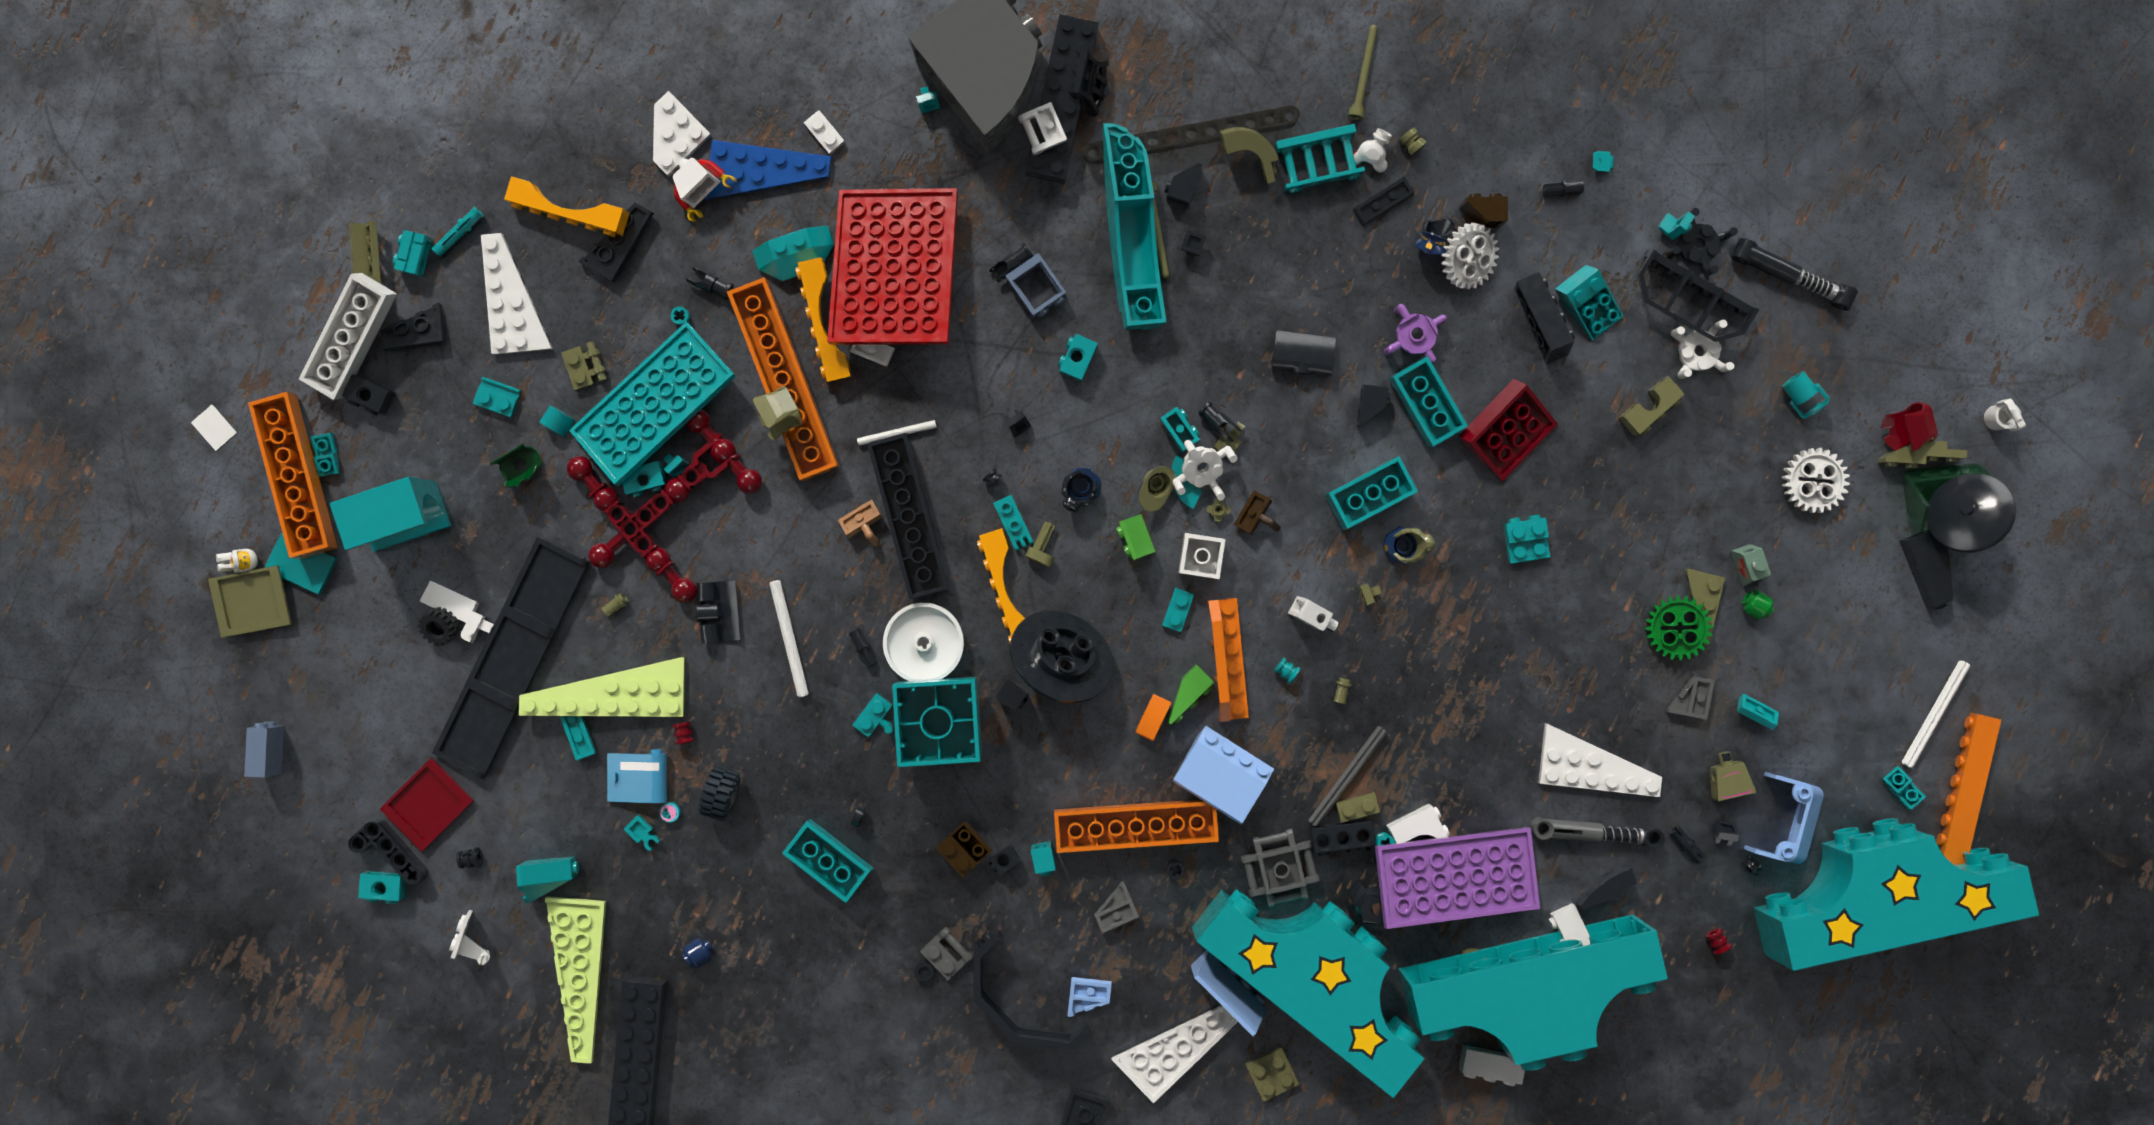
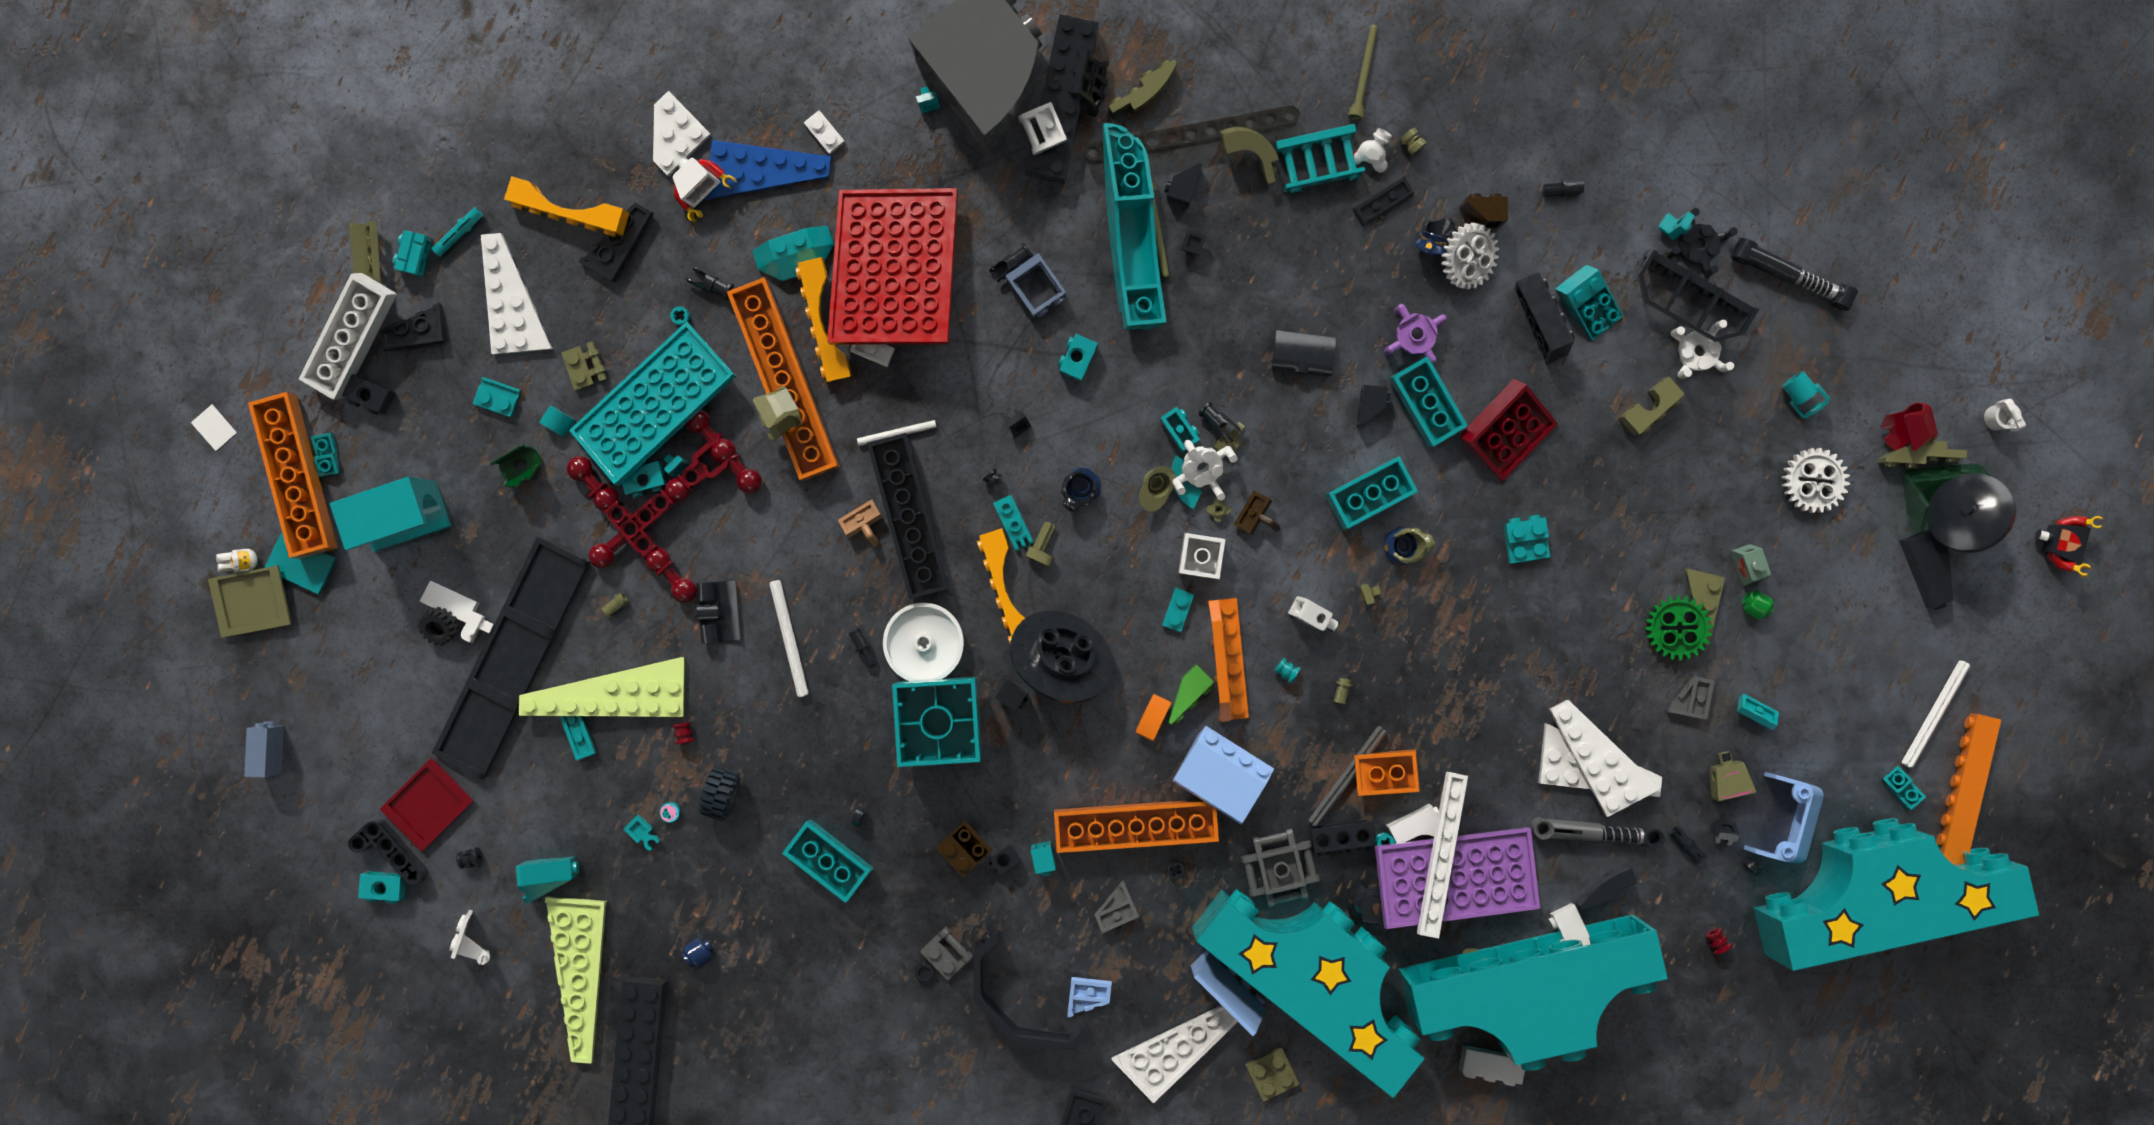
(637, 777): dark azure door -> none
(873, 715): teal plate -> none
(1136, 537): bright green slope -> none
(1151, 86): none -> olive slope
(1357, 807): olive plate -> none
(1387, 772): none -> orange slope
(1442, 855): none -> white plate
(1603, 161): teal piece -> none
(1609, 772): none -> white wing
(2067, 542): none -> torso

